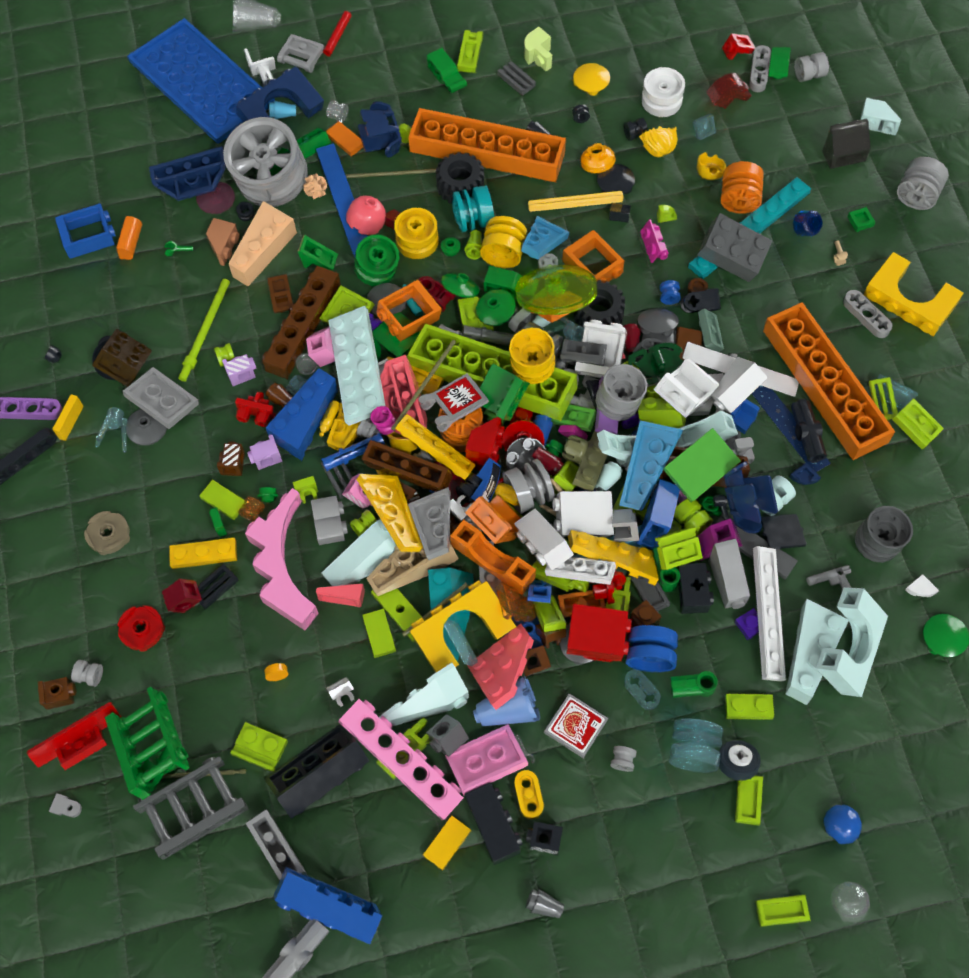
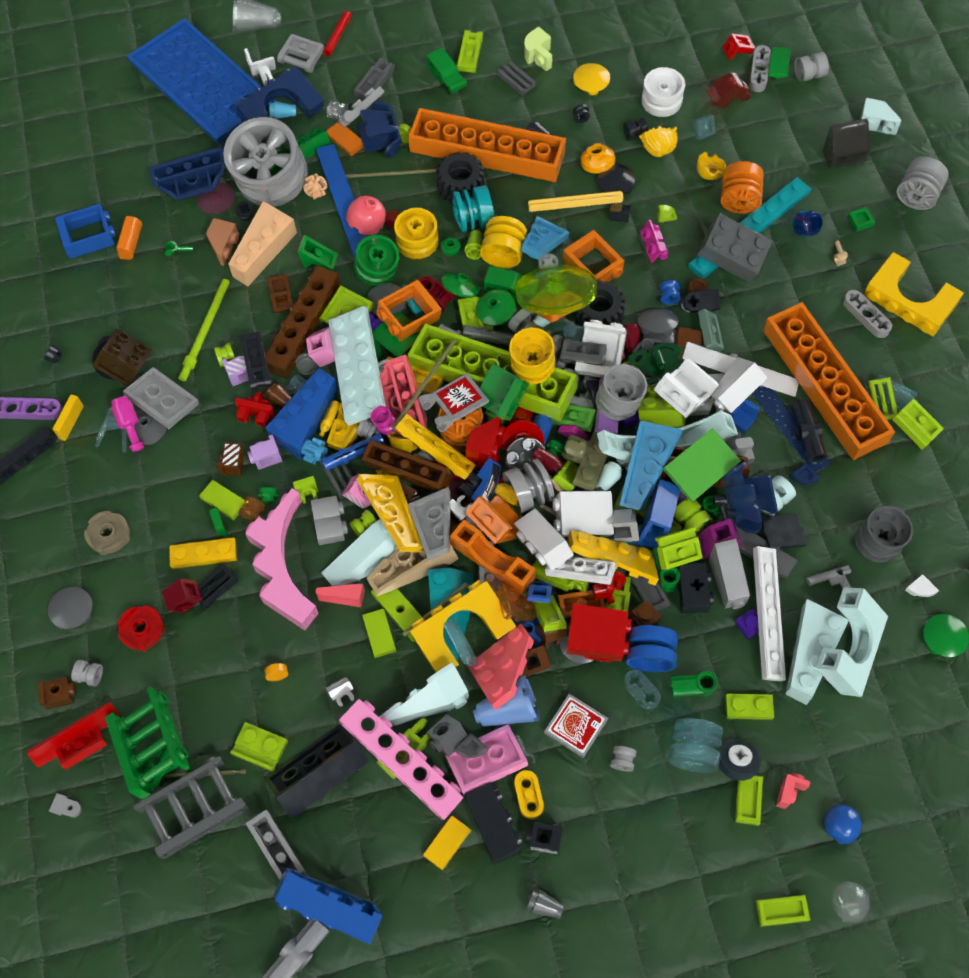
(70, 608): none -> dark grey dish
(127, 418): none -> dark pink piece
(255, 360): none -> black plate
(314, 450): none -> dark azure gear
(349, 116): none -> light grey plate
(374, 78): none -> dark grey hinge
(471, 747): none -> dark grey tile
(787, 793): none -> coral bracket

